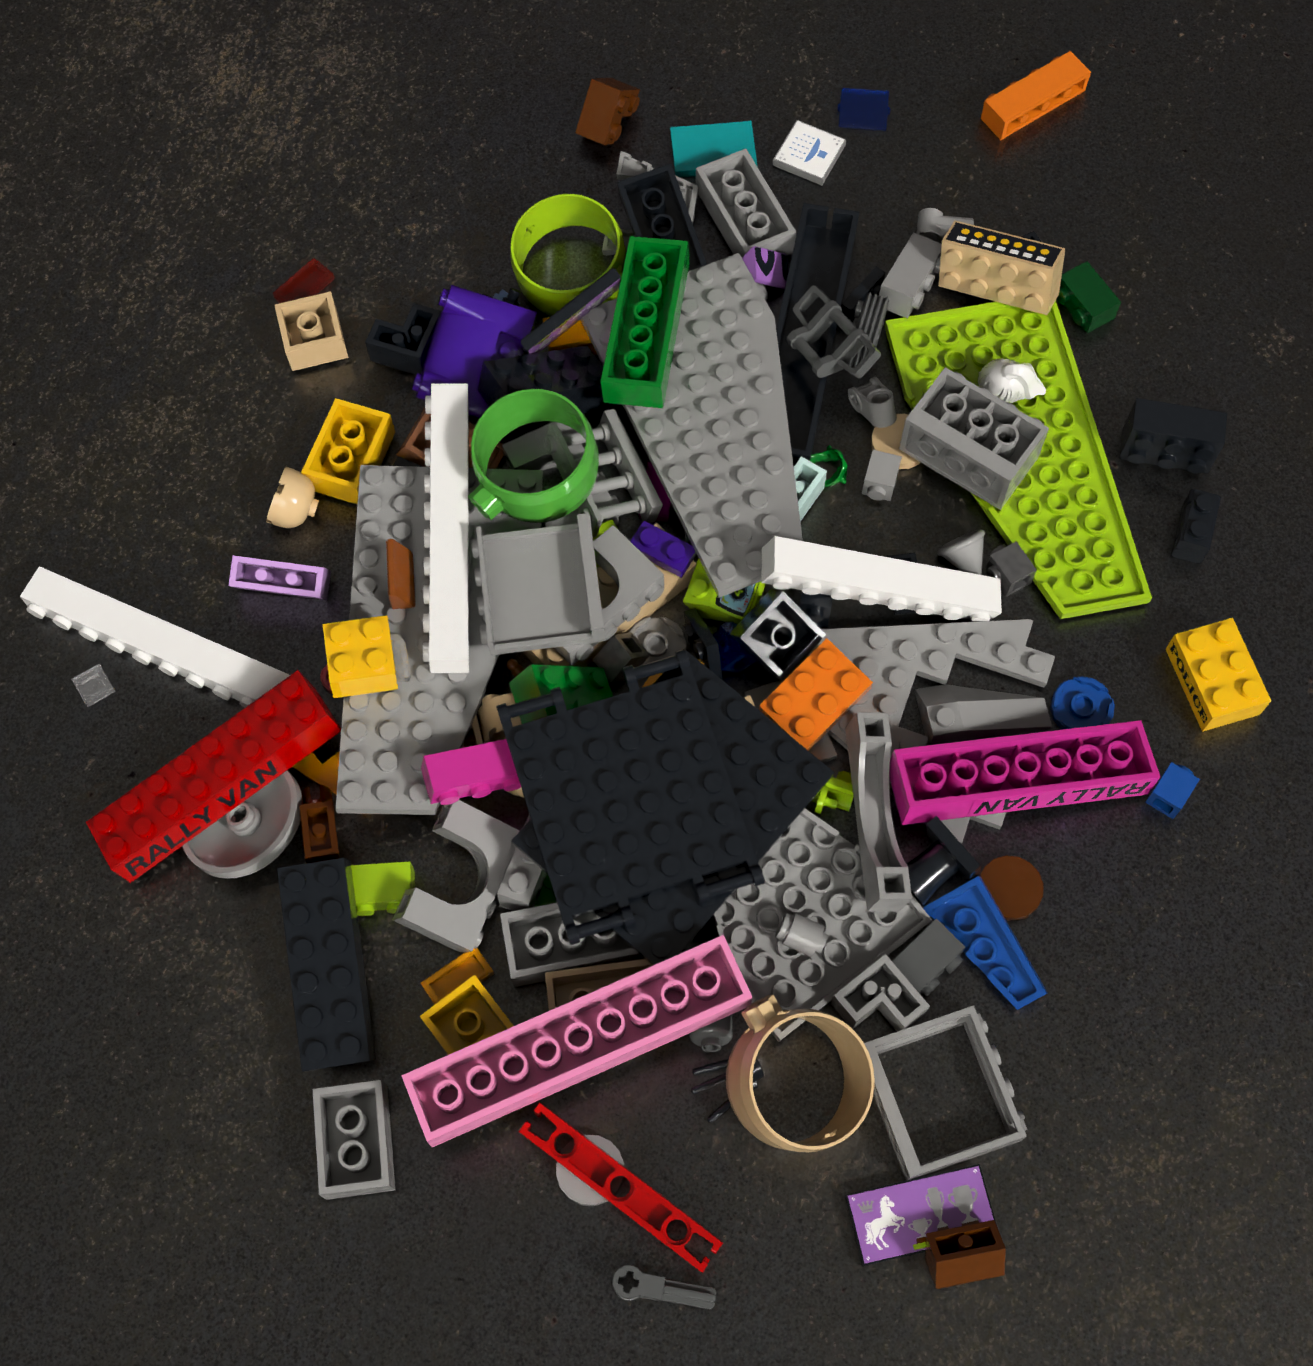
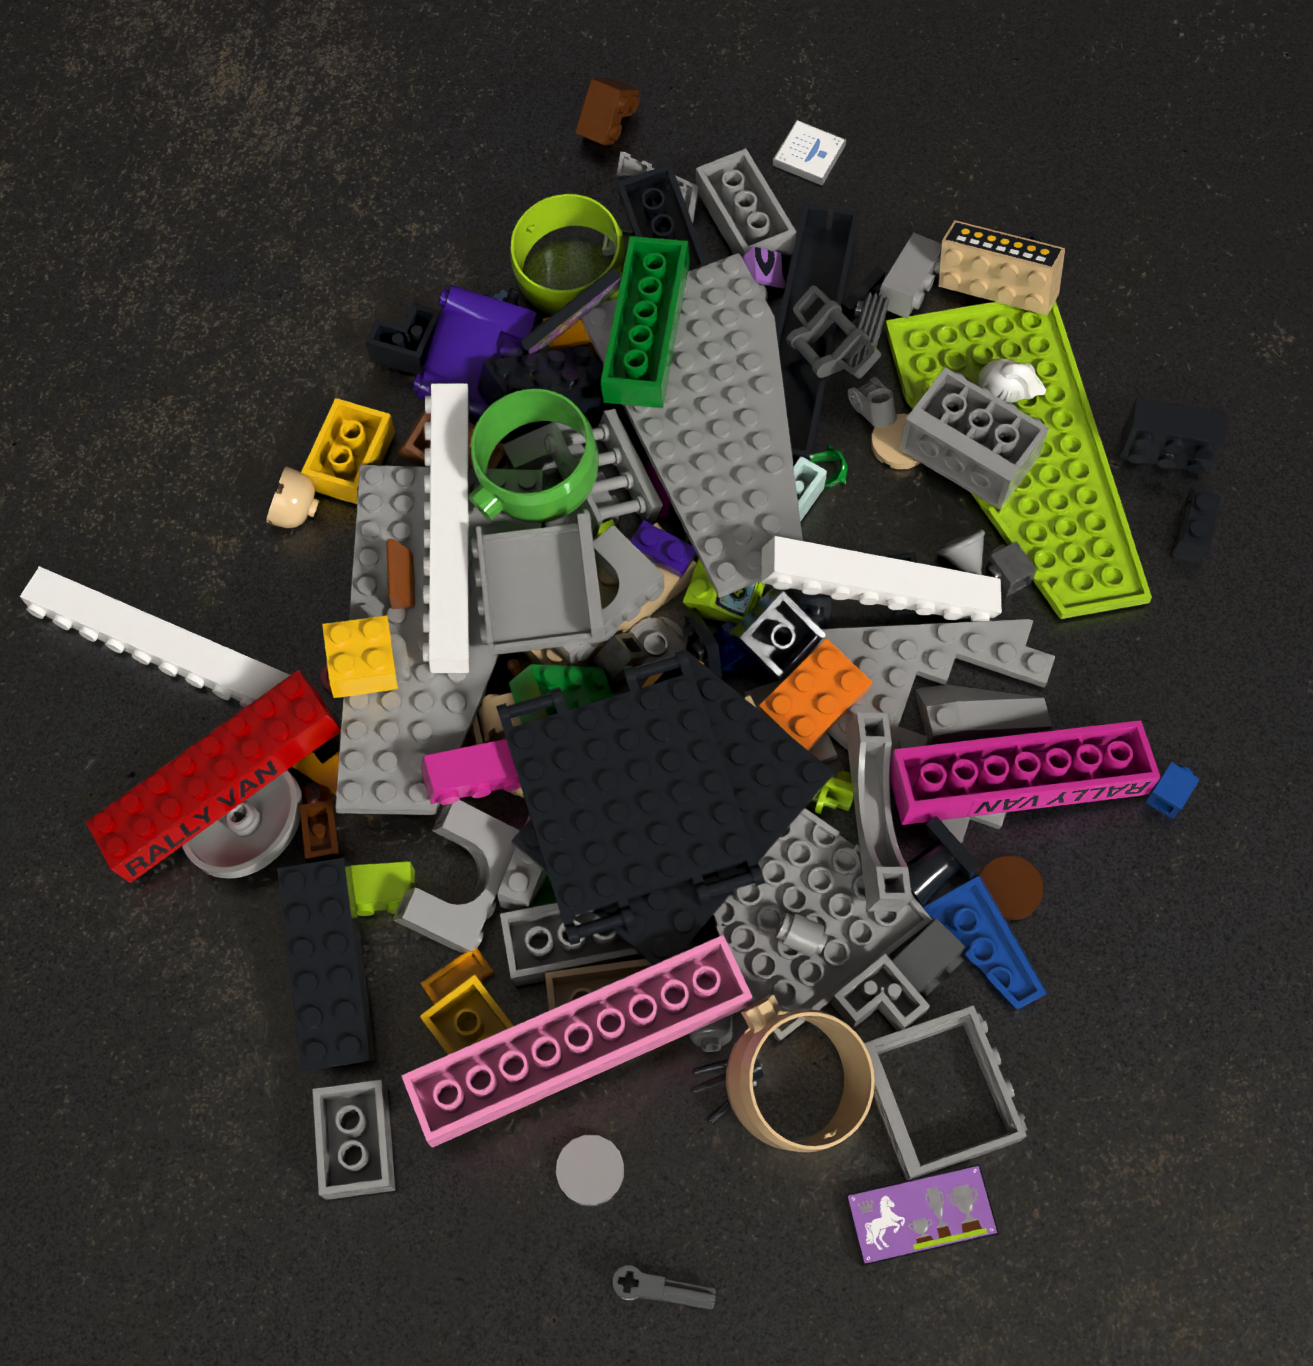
(93, 685): clear tile -> none
(279, 577): lavender brick -> none
(305, 283): clear red tile -> none
(311, 331): tan brick -> none
(641, 1203): red piece -> none
(709, 142): teal tile -> none
(863, 109): clear blue piece -> none
(881, 475): light grey brick -> none
(934, 225): light grey piece -> none
(965, 1254): reddish brown brick -> none
(1035, 95): orange brick -> none
(1081, 704): blue tile -> none
(1087, 297): dark green brick -> none
(1217, 674): yellow brick -> none

